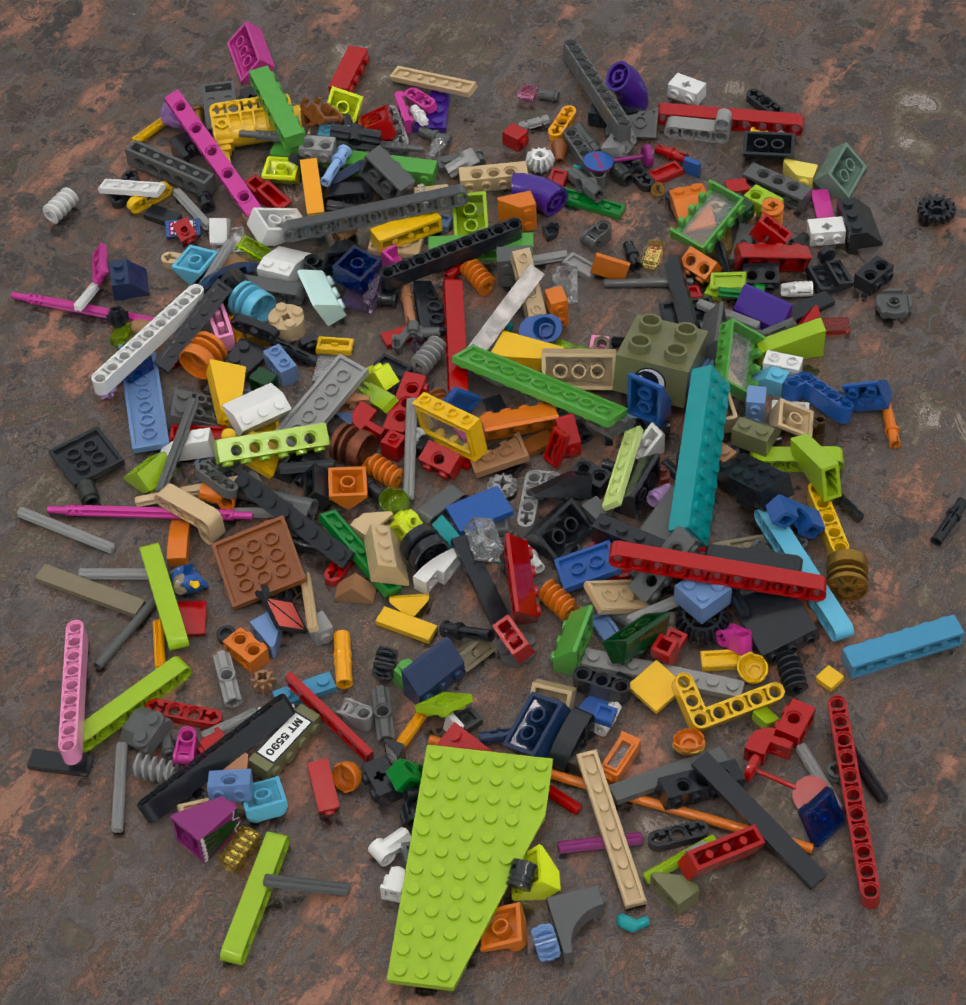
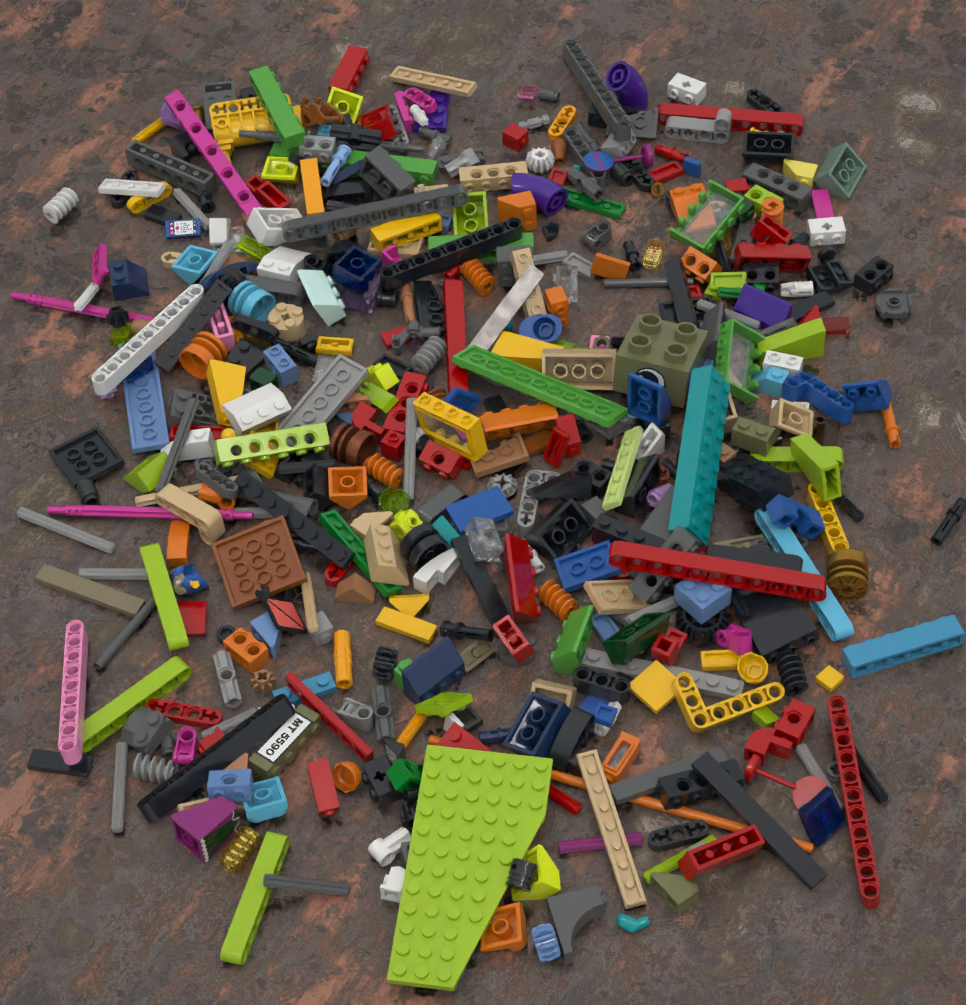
(159, 644): light orange axle -> none
(185, 232): red brick -> none
(249, 51): dark pink slope -> none
(688, 742): orange hair -> none
(756, 402): medium blue brick -> none
(859, 224): black slope -> none
(936, 209): black gear -> none

